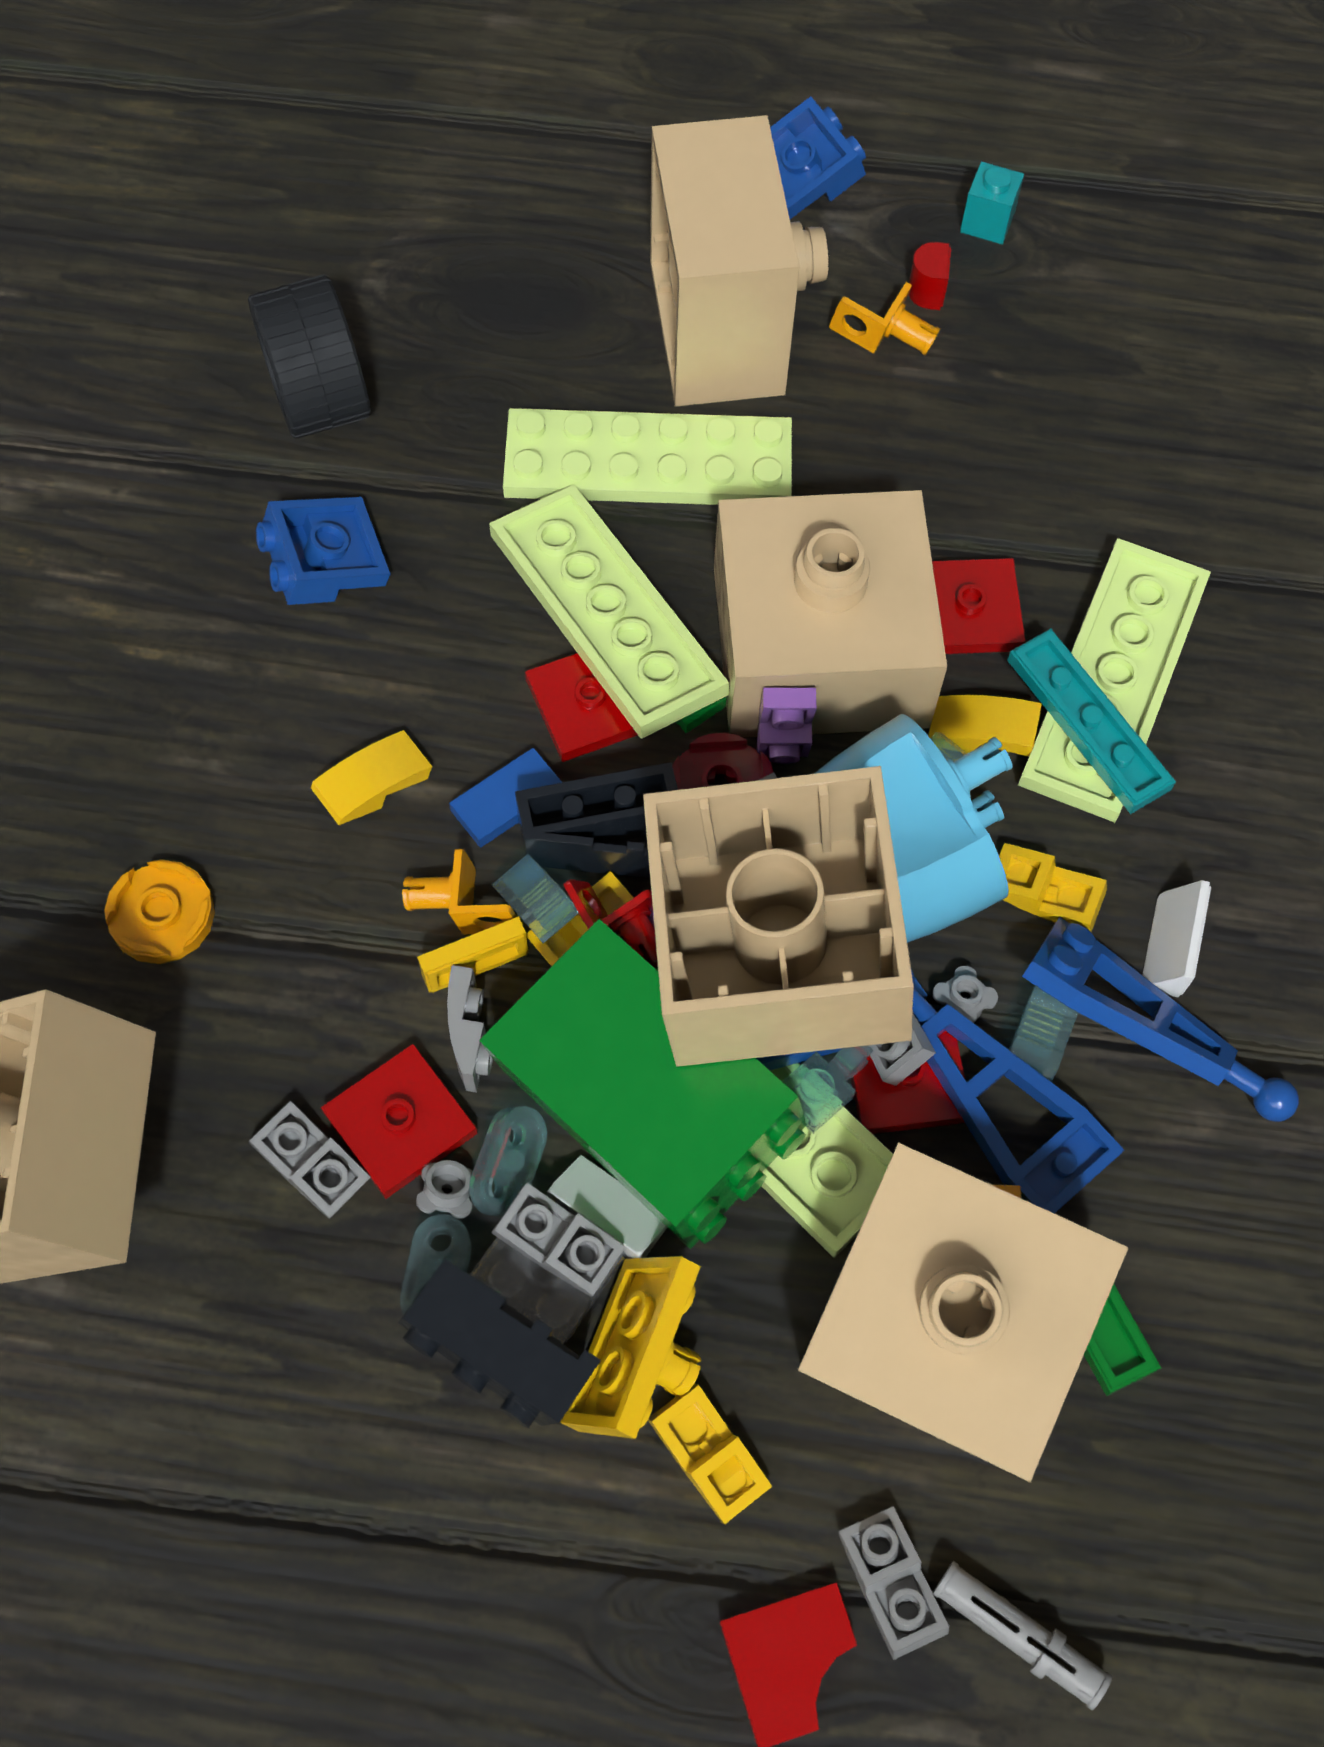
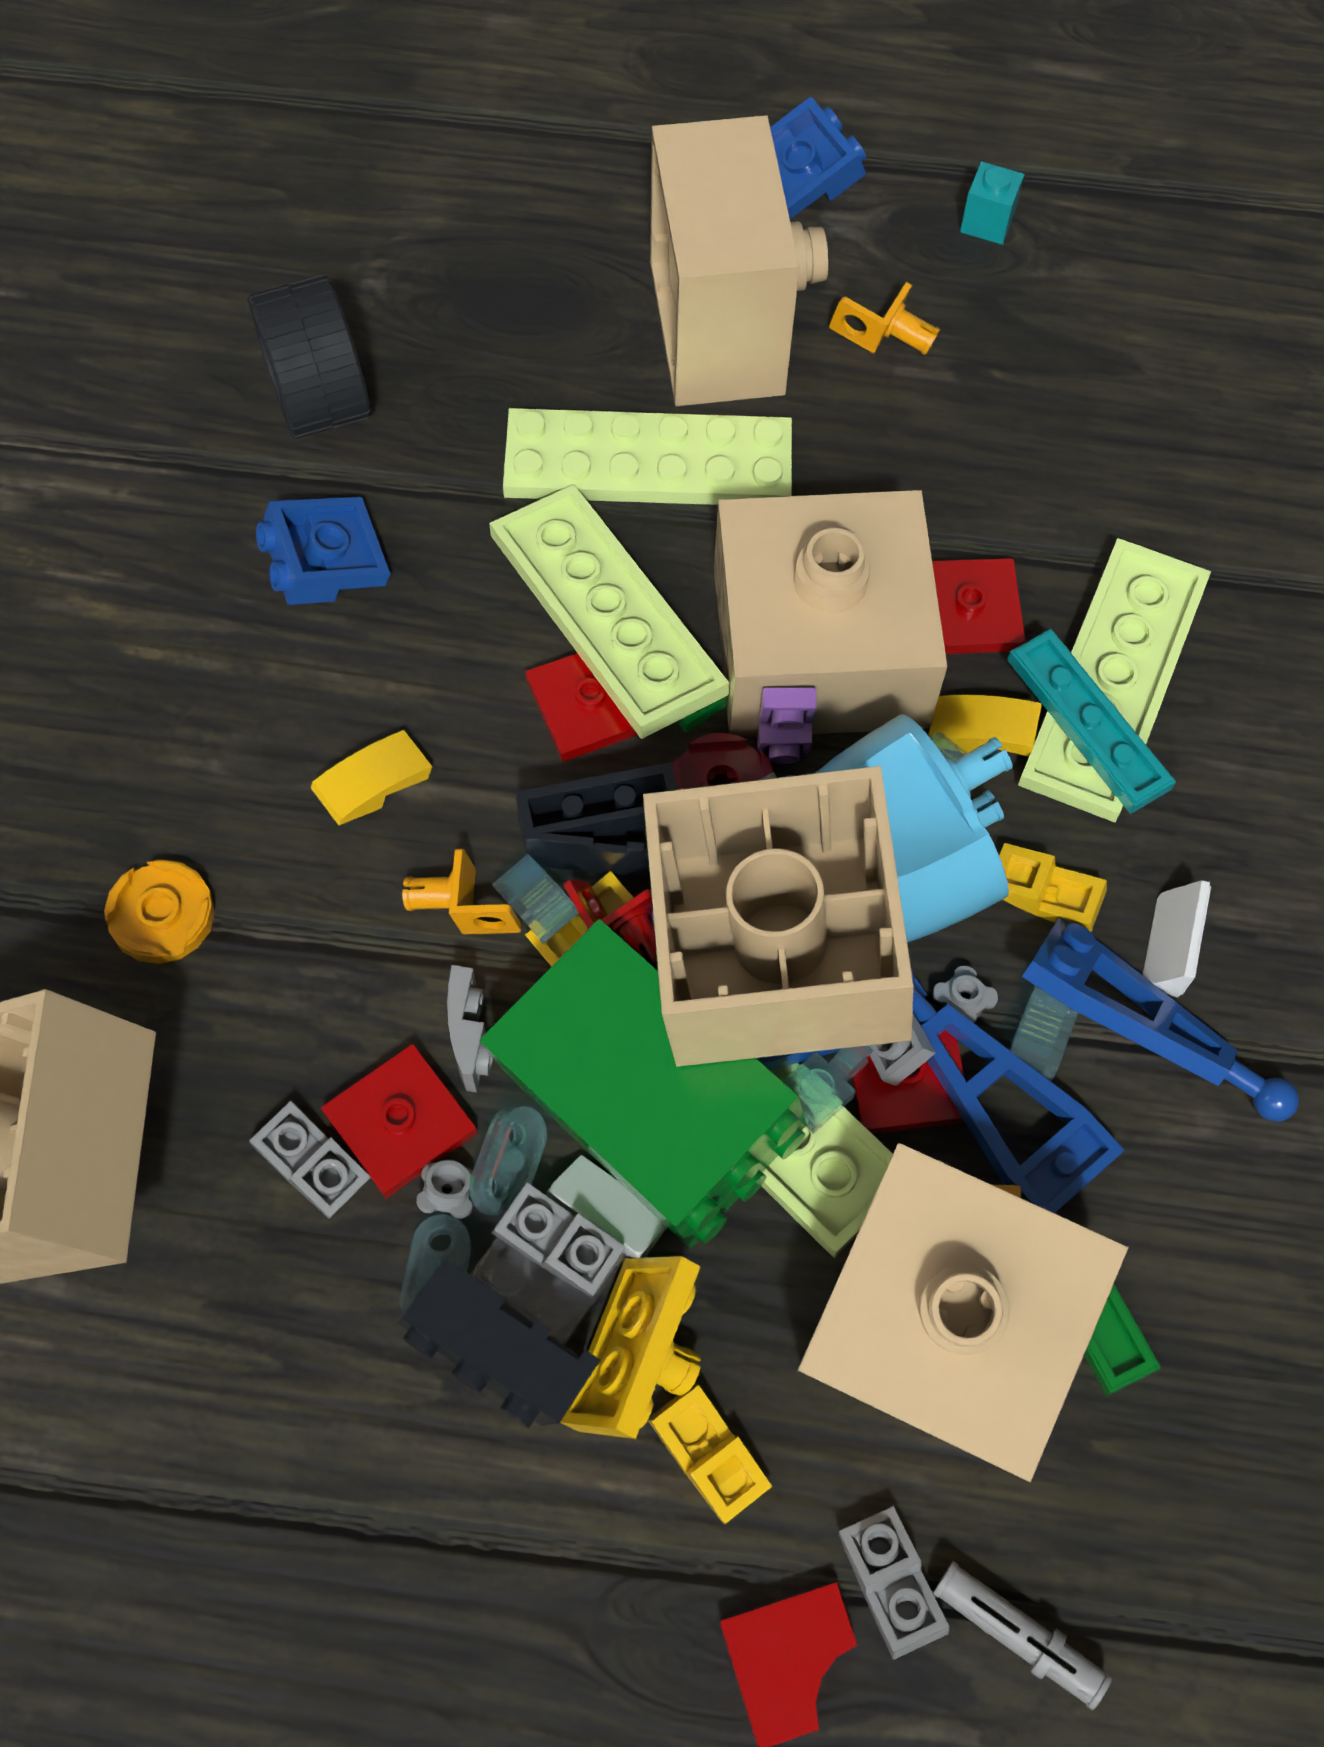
(478, 951): yellow tile -> none
(491, 804): blue tile -> none
(930, 275): red brick -> none

